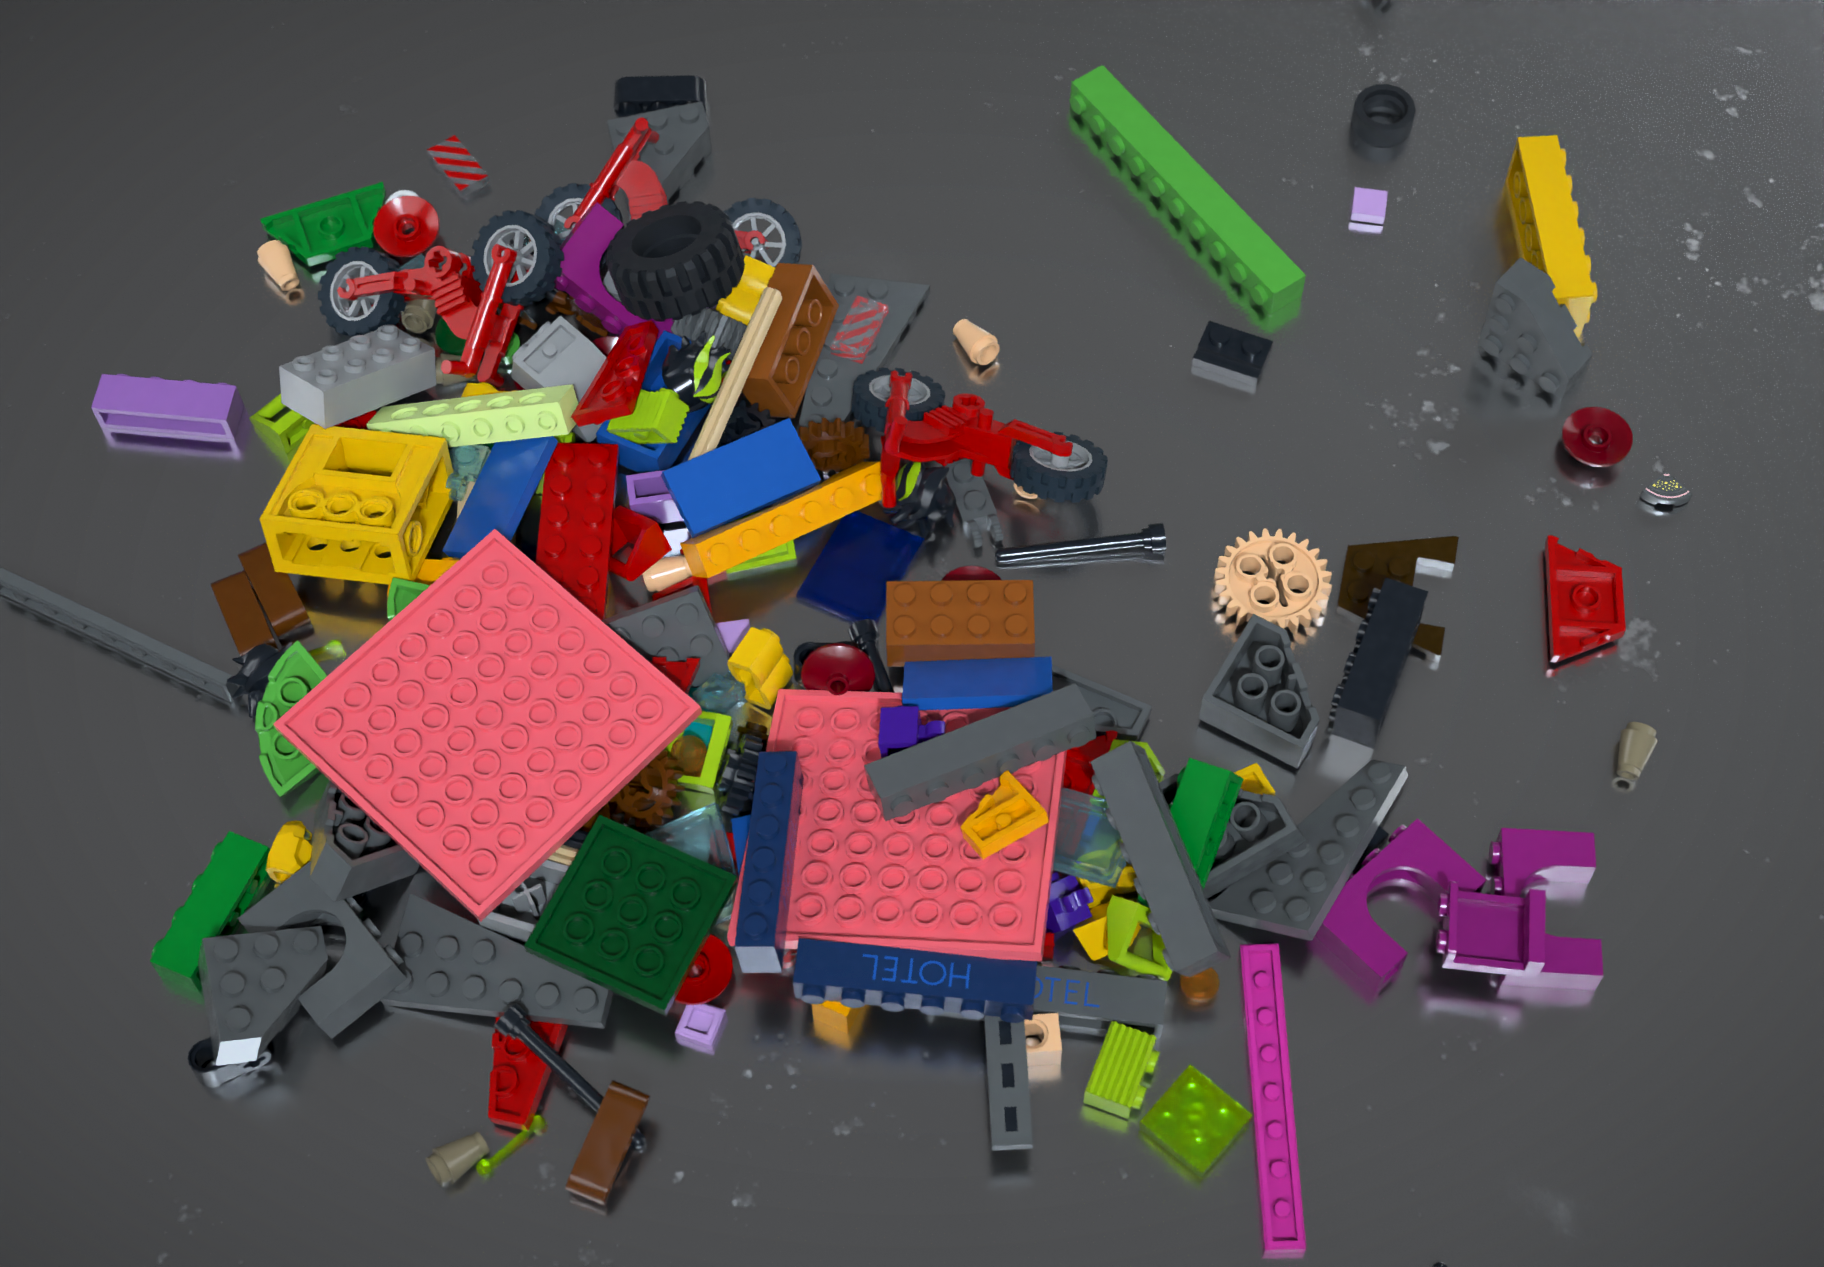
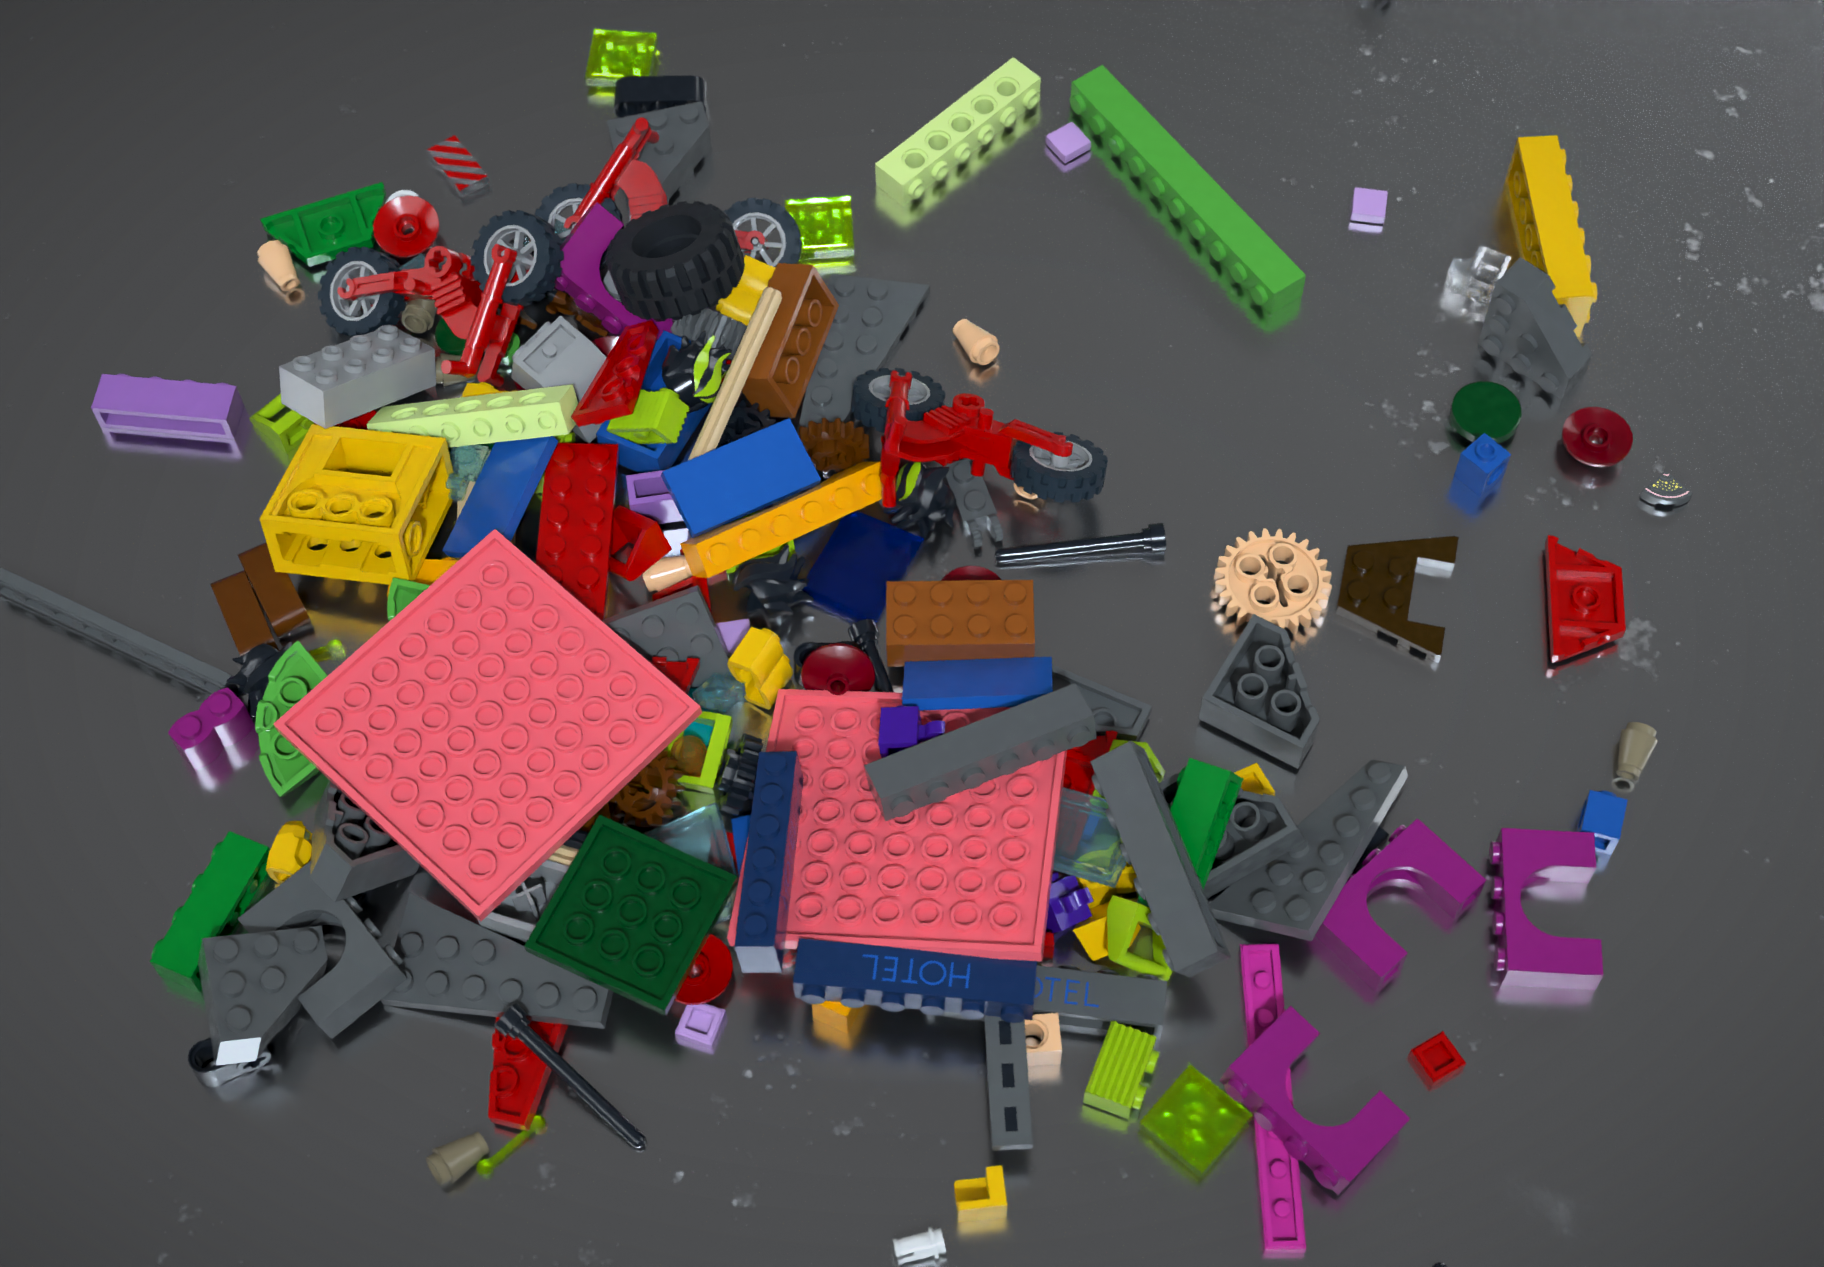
(205, 732): none -> magenta brick
(607, 1142): reddish brown beam -> none
(619, 55): none -> clear neon green plate
(754, 730): dark brown plate -> none
(773, 583): none -> black hair
(823, 226): none -> clear neon green plate
(859, 329): clear tile -> none
(919, 1246): none -> white pin
(958, 132): none -> yellowish green brick
(981, 1197): none -> yellow panel
(1003, 817): light orange wing -> none
(1068, 142): none -> lavender tile
(1200, 986): clear orange plate -> none
(1232, 353): black plate -> none
(1331, 1152): none -> magenta arch
(1377, 661): black brick -> none
(1383, 96): black tyre -> none
(1437, 1059): none -> red tile
(1477, 274): none -> clear brick
(1482, 464): none -> blue brick
(1485, 409): none -> dark green tile
(1492, 932): magenta panel -> none
(1604, 816): none -> blue brick

